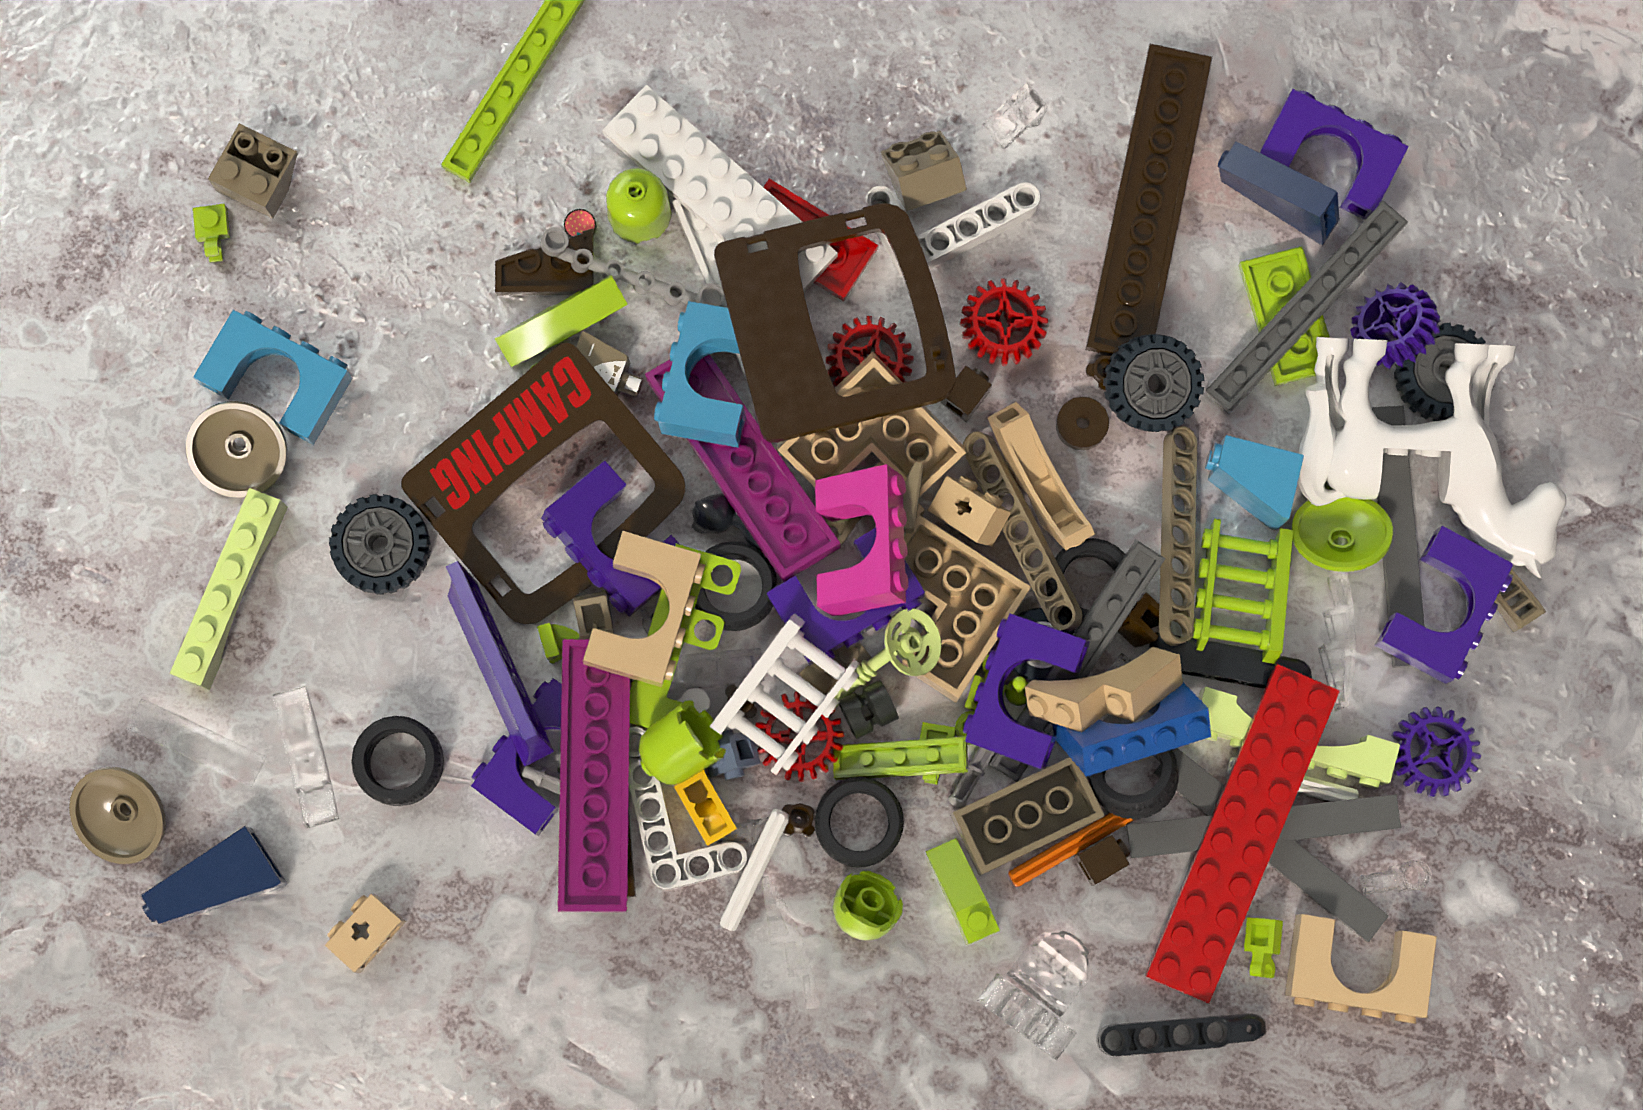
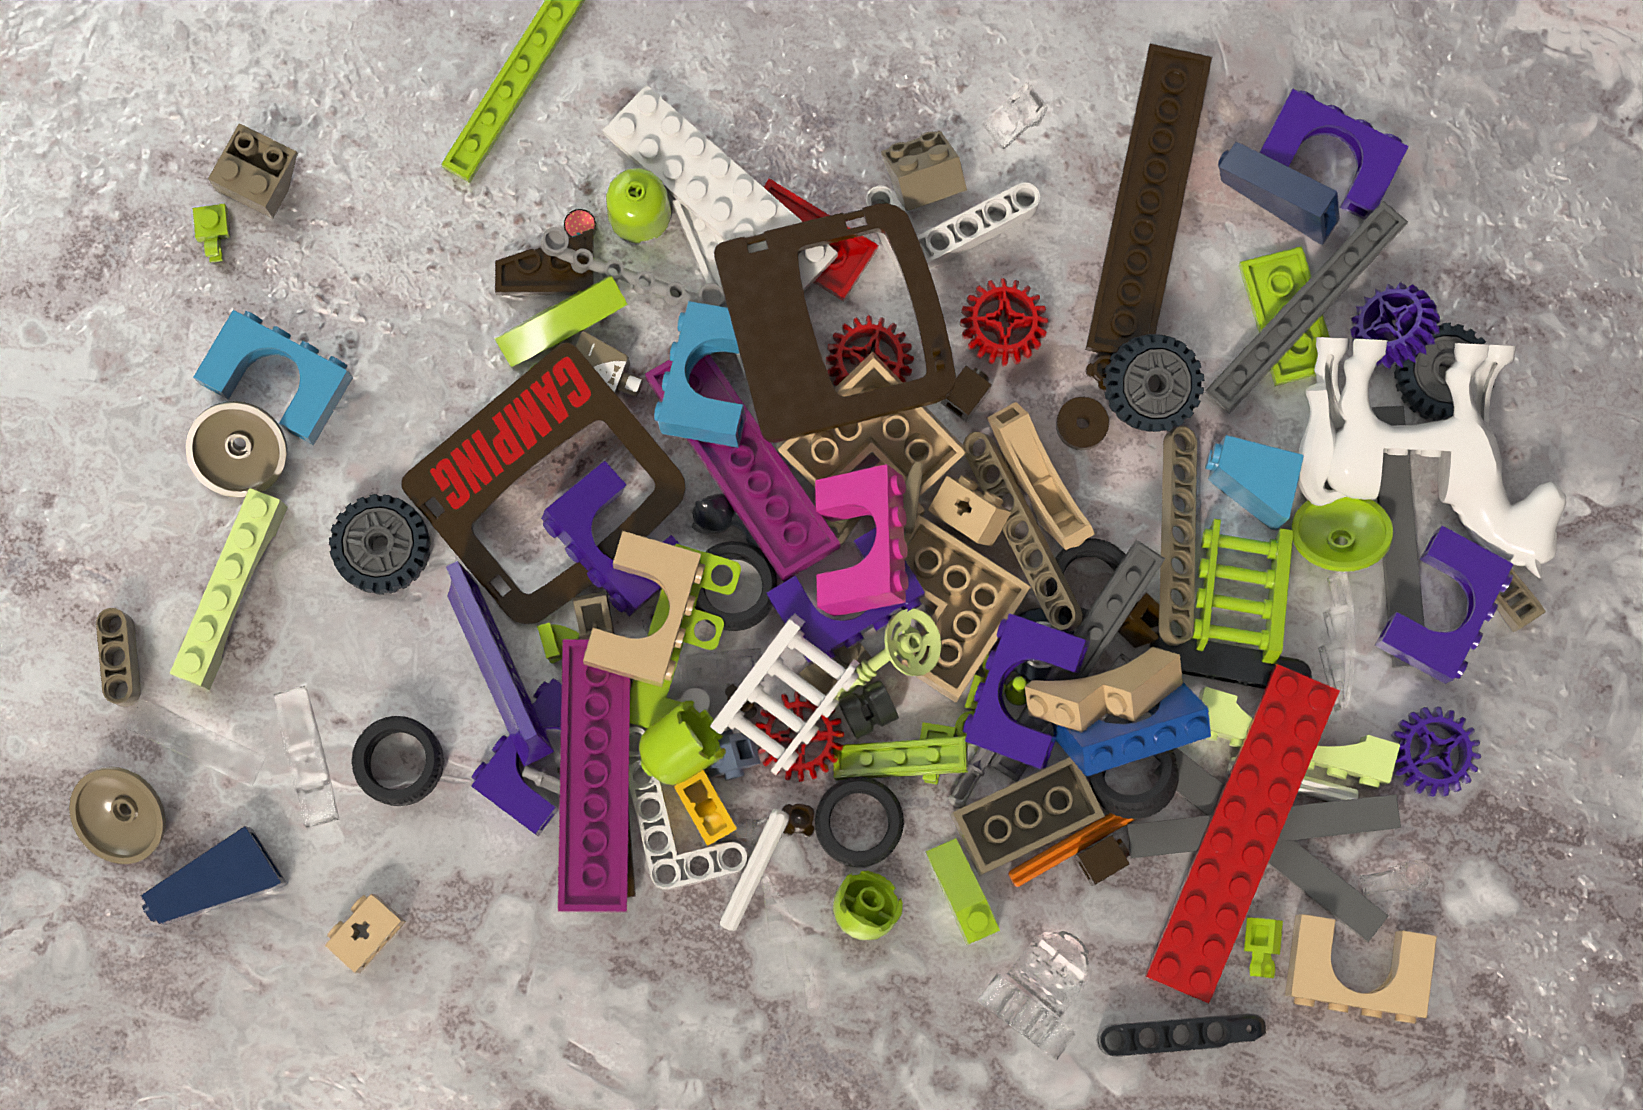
(108, 644): none -> dark tan beam

